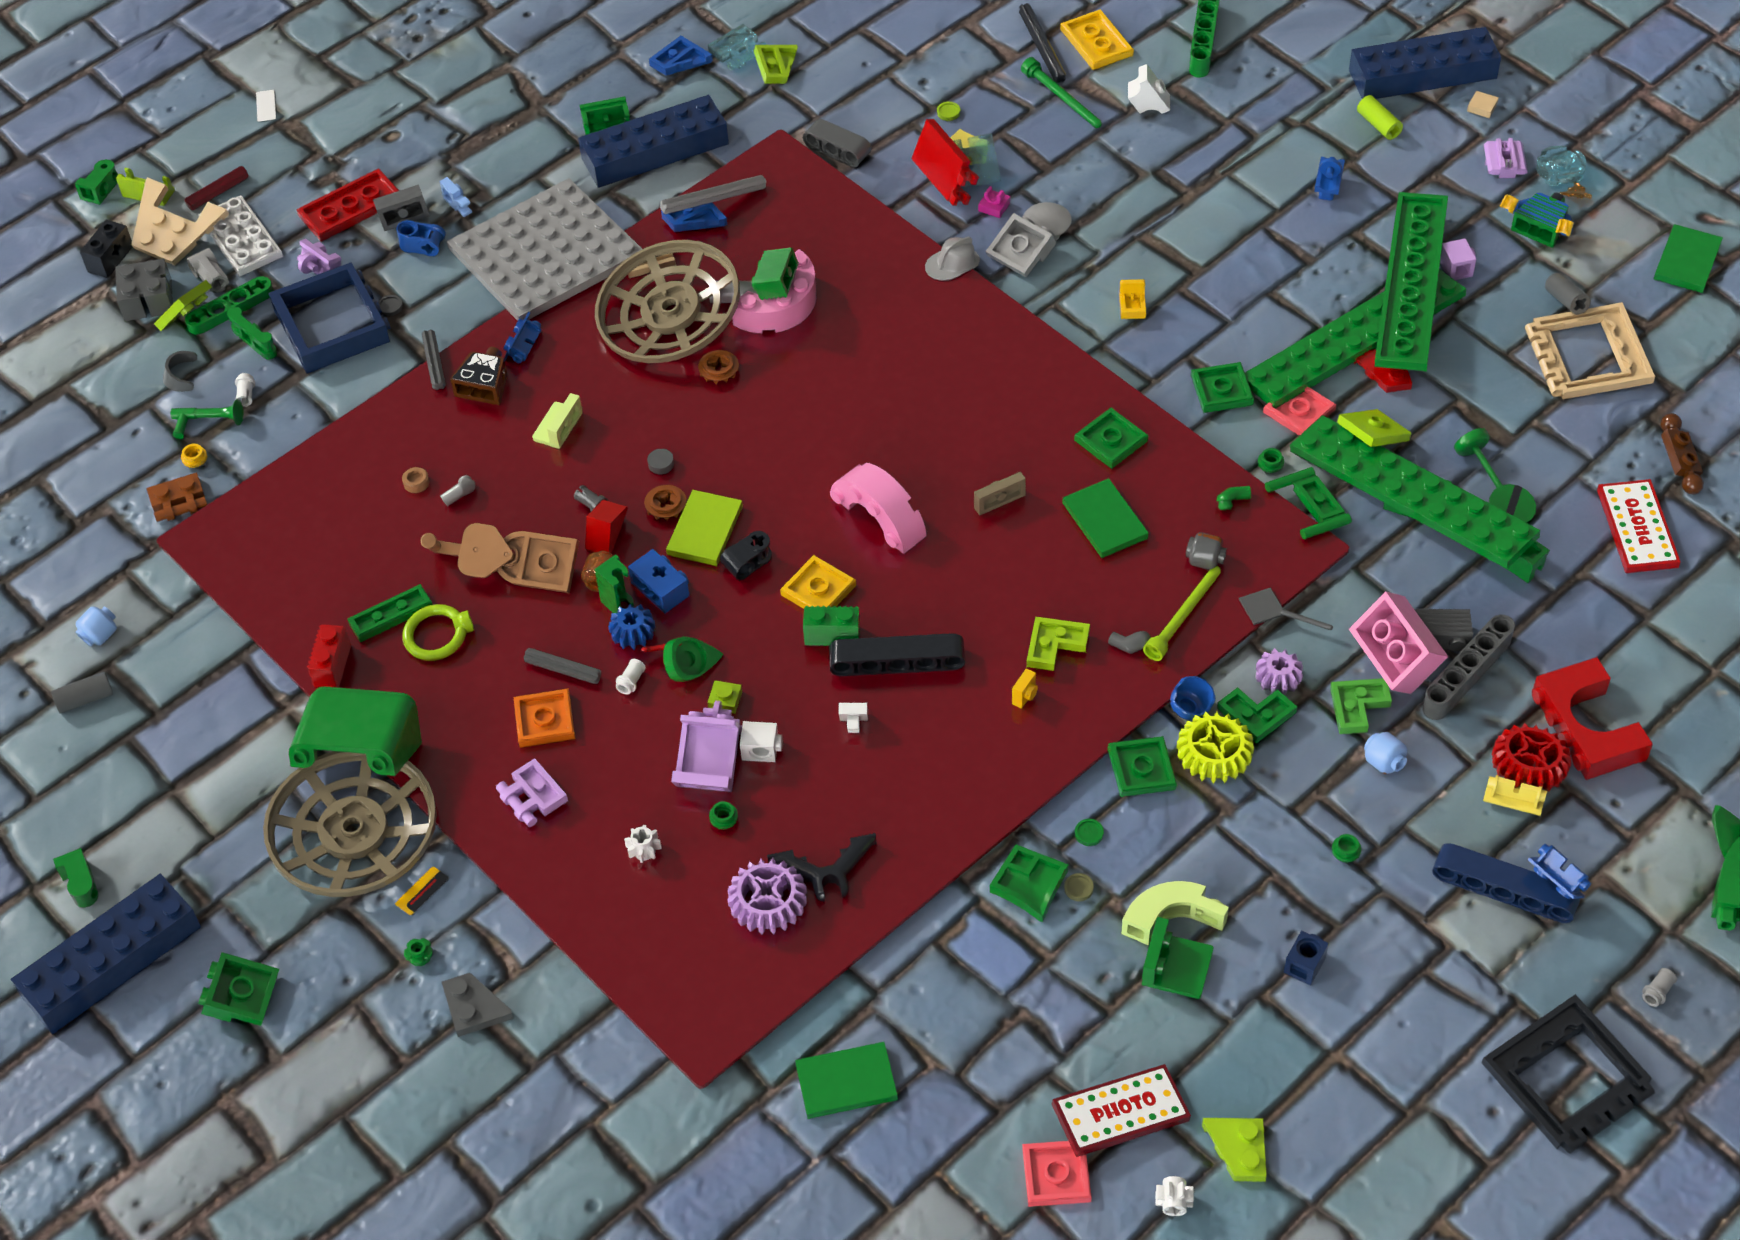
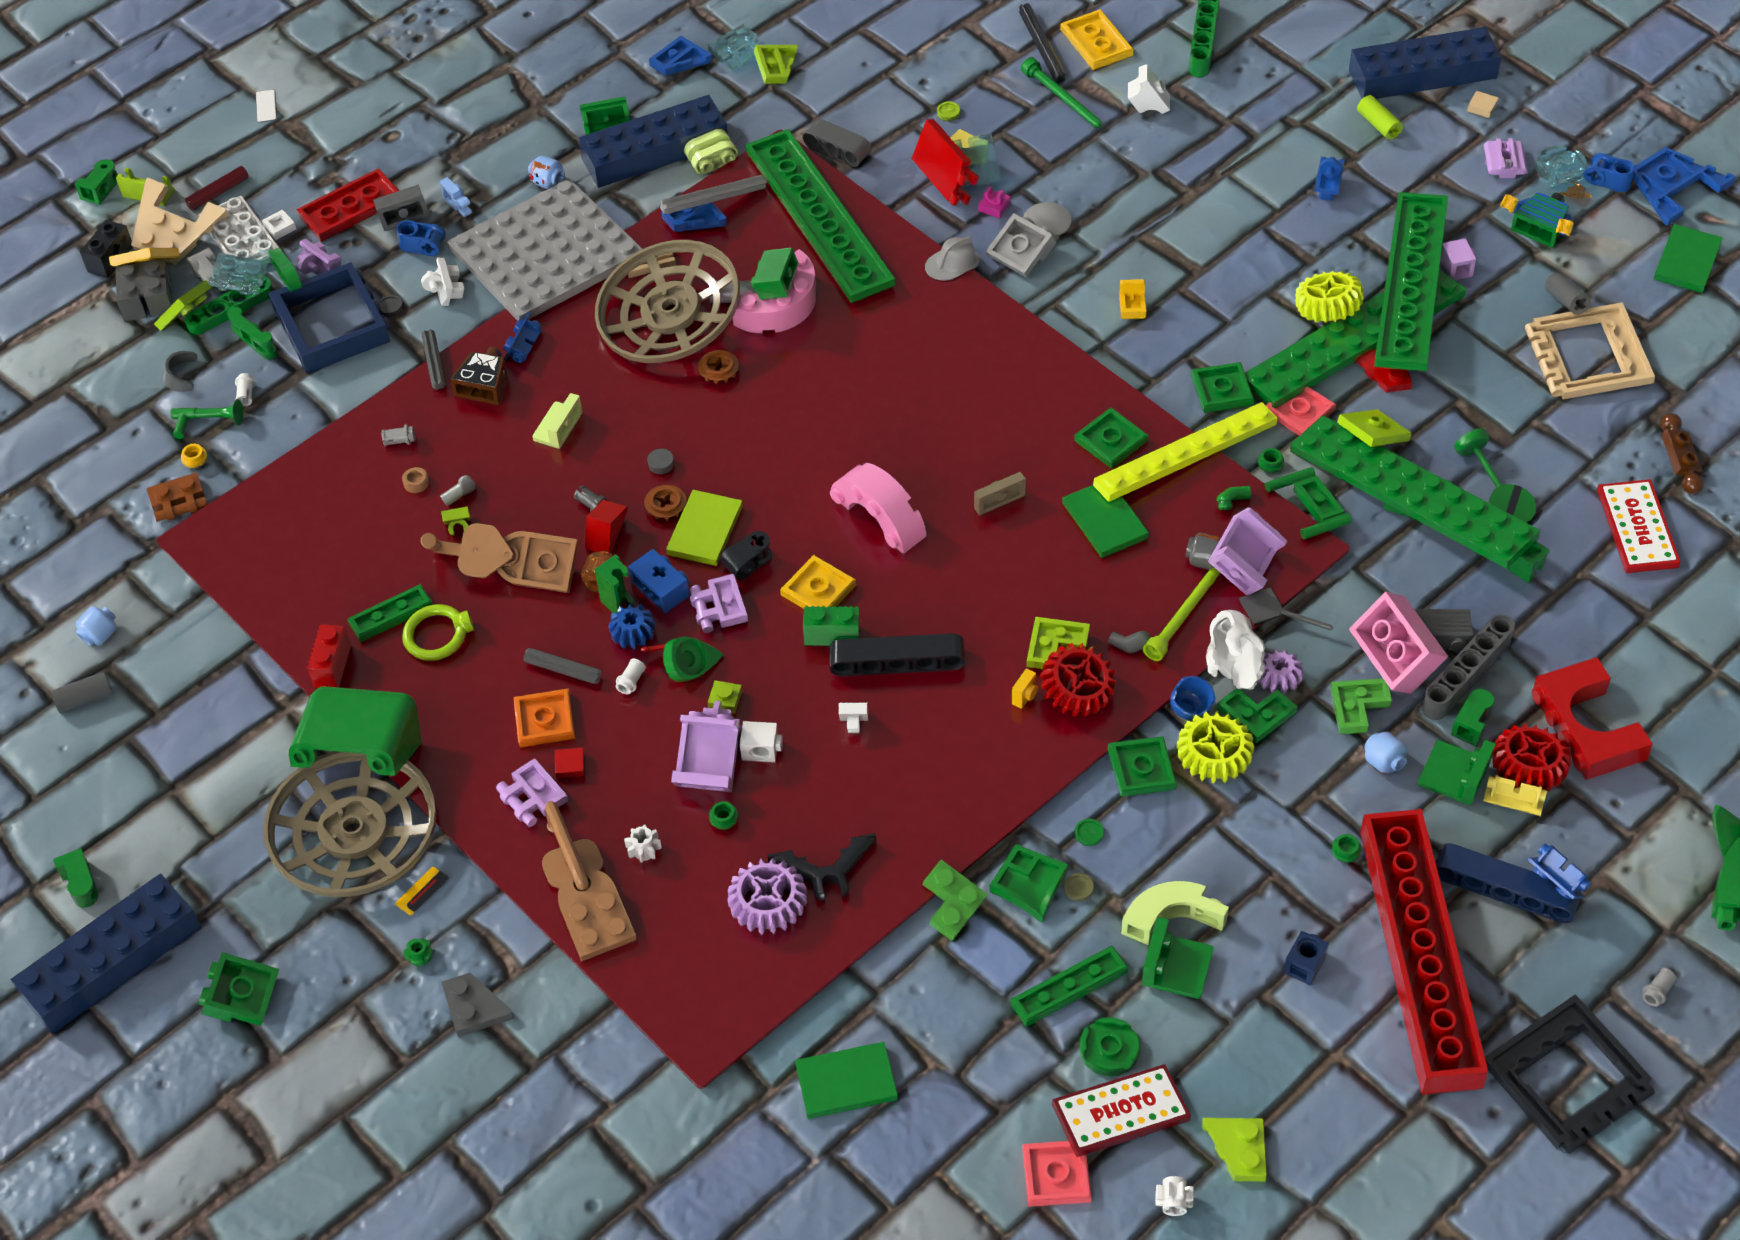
(144, 255): none -> yellow tile
(238, 274): none -> clear light blue plate
(279, 224): none -> white plate
(284, 269): none -> green beam
(399, 435): none -> light grey pin
(444, 282): none -> white hips
(454, 517): none -> lime tile
(546, 172): none -> light blue head
(569, 763): none -> red tile
(585, 893): none -> medium nougat plate
(710, 151): none -> yellowish green brick
(726, 599): none -> lavender plate
(820, 216): none -> green plate
(960, 898): none -> bright green plate
(1069, 986): none -> green tile
(1094, 679): none -> red gear
(1109, 1047): none -> green tile
(1184, 452): none -> neon yellow plate
(1235, 650): none -> white hair
(1246, 550): none -> lavender panel
(1329, 296): none -> neon yellow gear
(1423, 953): none -> red brick
(1456, 771): none -> green bracket
(1468, 723): none -> green leg
(1611, 173): none -> blue piece
(1670, 173): none -> blue wing

